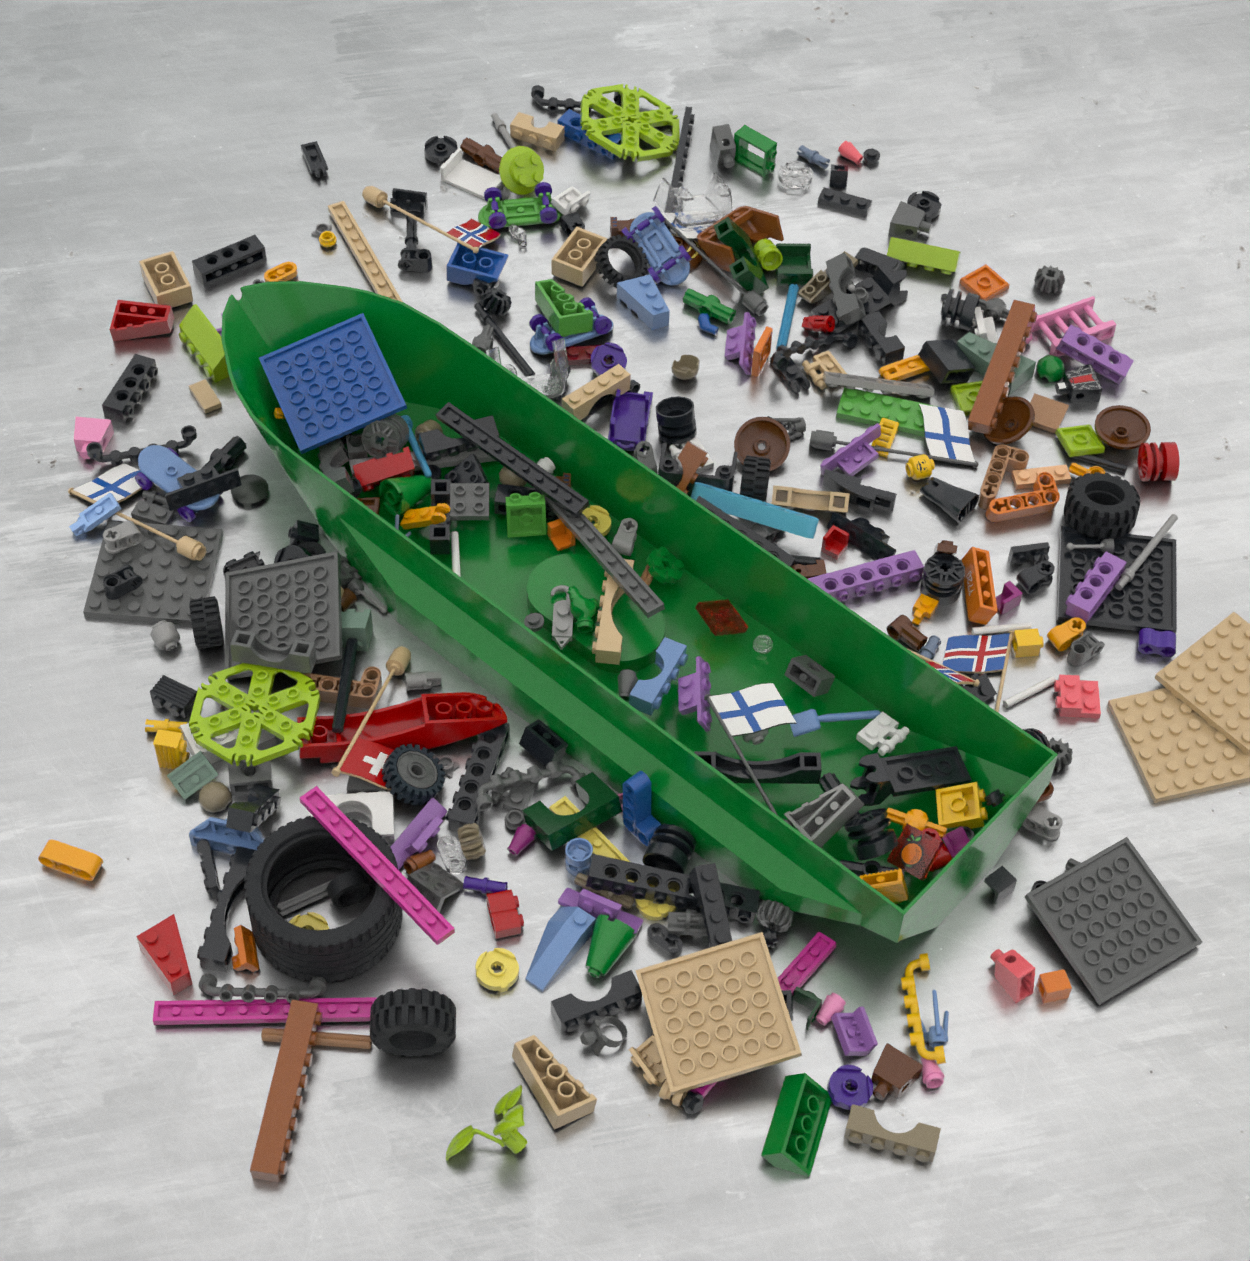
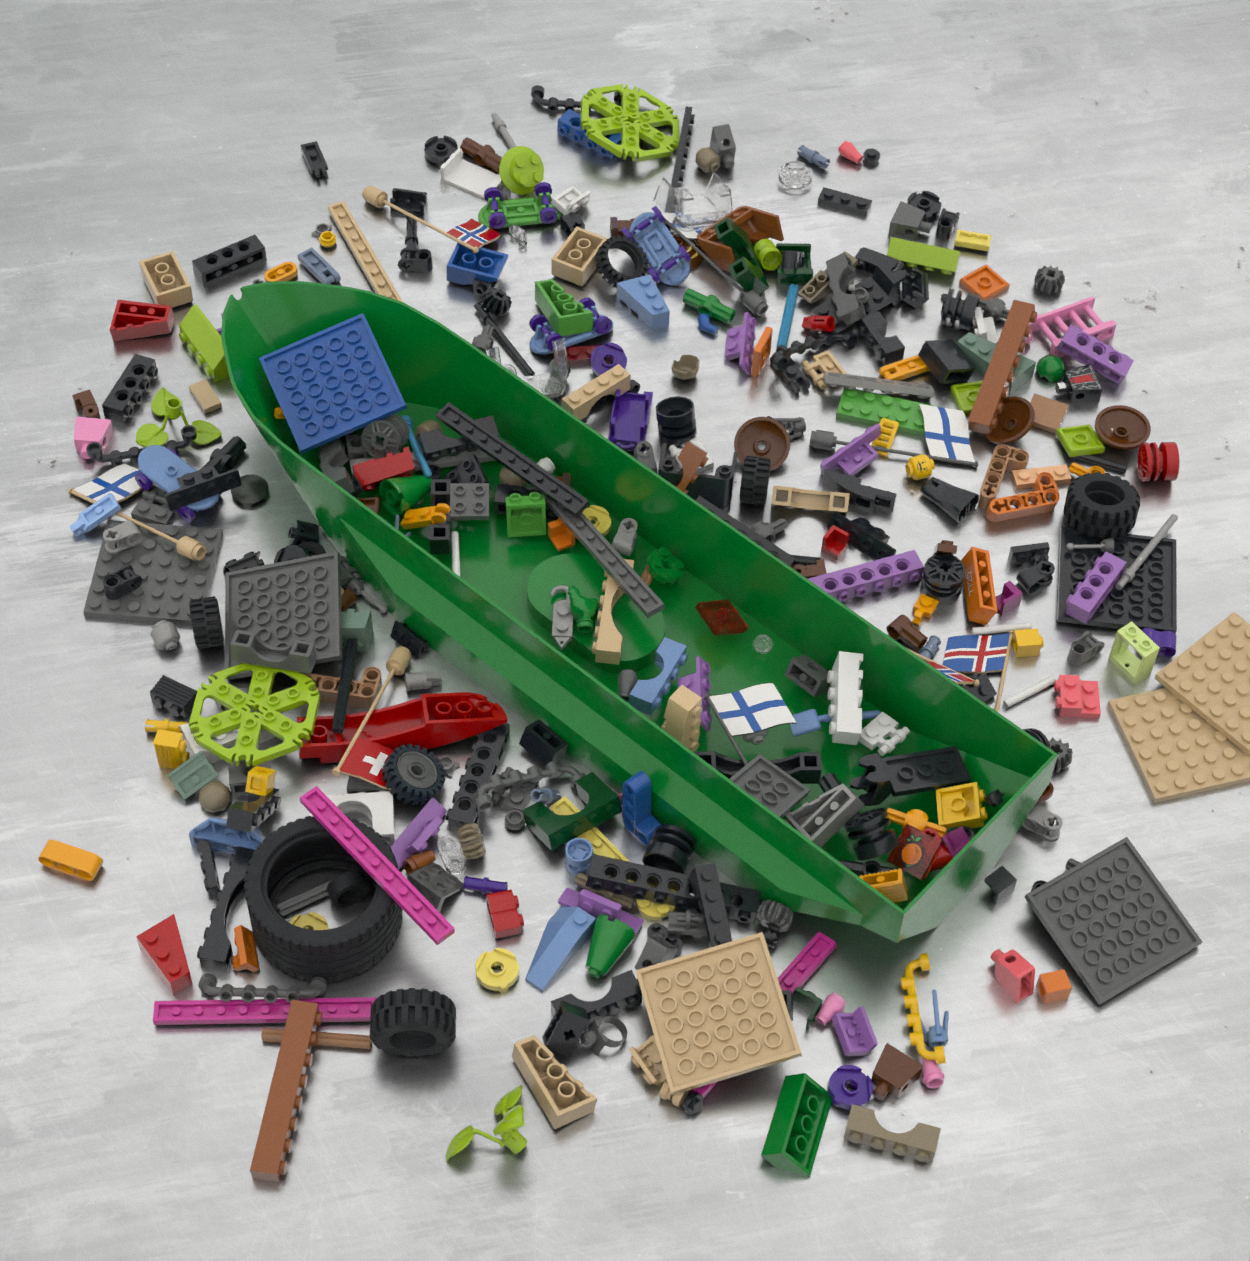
(86, 402): none -> reddish brown leg
(170, 406): none -> lime plant
(260, 780): none -> yellow brick
(318, 266): none -> sand blue plate
(407, 638): none -> black hinge
(522, 838): magenta cone -> none
(534, 621): dark grey plate -> none
(545, 795): none -> sand blue pin
(547, 137): tan arch -> none
(566, 1028): none -> black brick
(655, 952): none -> dark grey torso
(683, 717): none -> tan wedge
(707, 160): none -> dark tan head
(747, 136): green window -> none
(757, 510): medium azure beam -> none
(770, 785): none -> dark grey plate
(792, 259): none -> black piece
(838, 176): black bracket -> none
(845, 698): none -> white wedge
(915, 288): none -> black hinge
(946, 224): none -> black piece
(972, 240): none -> light yellow plate
(1066, 633): light orange piece -> none
(1121, 655): none -> yellowish green window

